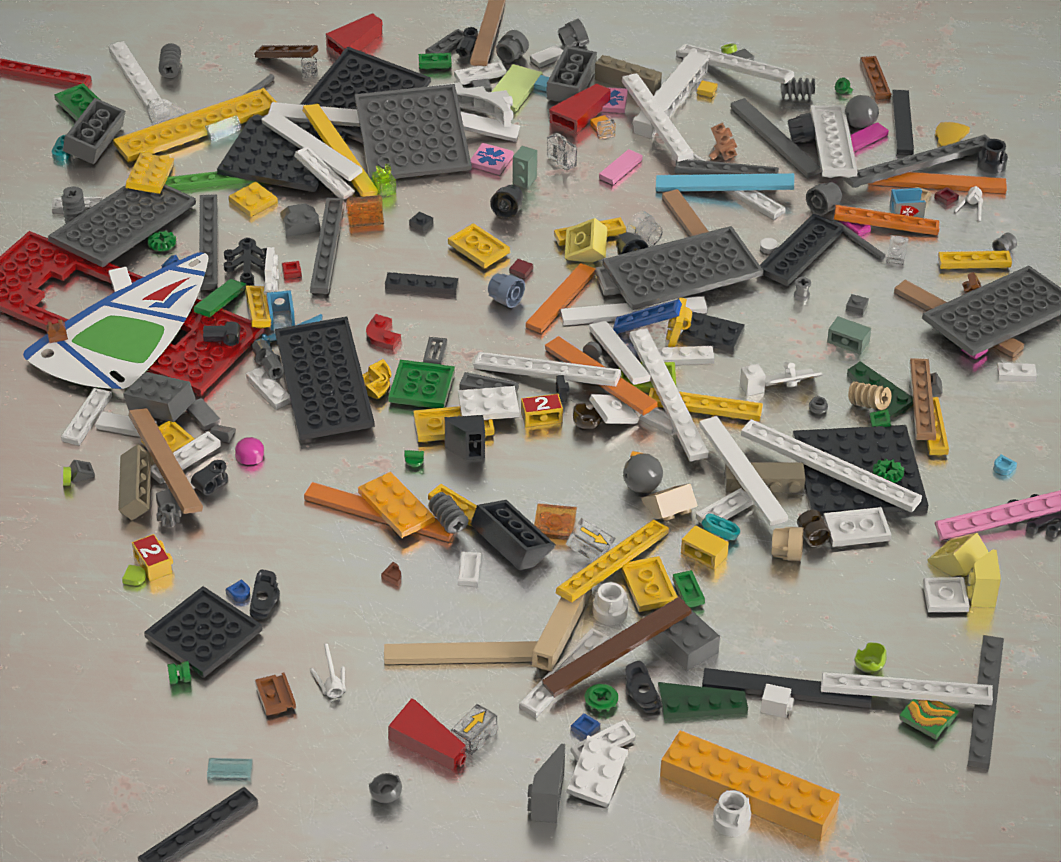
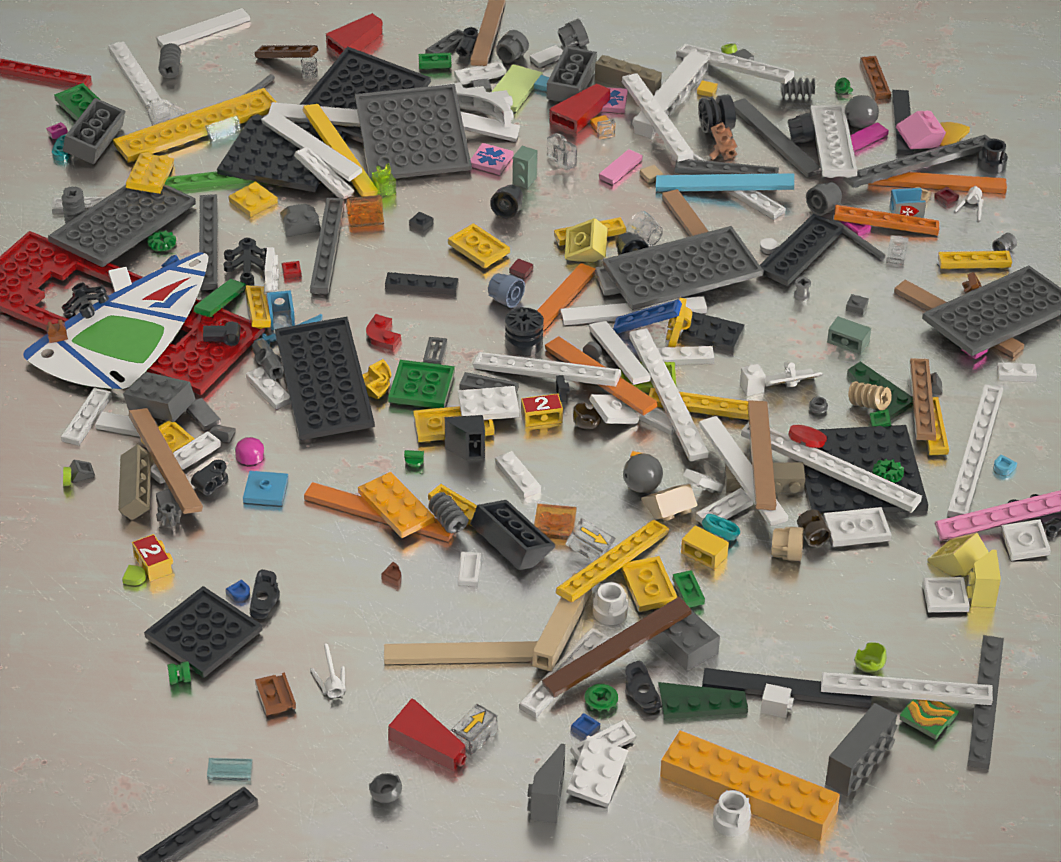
(57, 130): none -> dark pink plate
(83, 293): none -> black plant
(204, 28): none -> white tile
(265, 488): none -> dark azure plate
(518, 474): none -> white plate
(524, 331): none -> black wheel
(649, 173): none -> tan tile
(703, 481): none -> white plate
(716, 111): none -> black wheel
(761, 455): none -> medium nougat tile
(809, 435): none -> red tile
(861, 749): none -> dark grey brick
(921, 130): none -> bright pink slope
(975, 451): none -> white plate
(1025, 540): none -> white plate

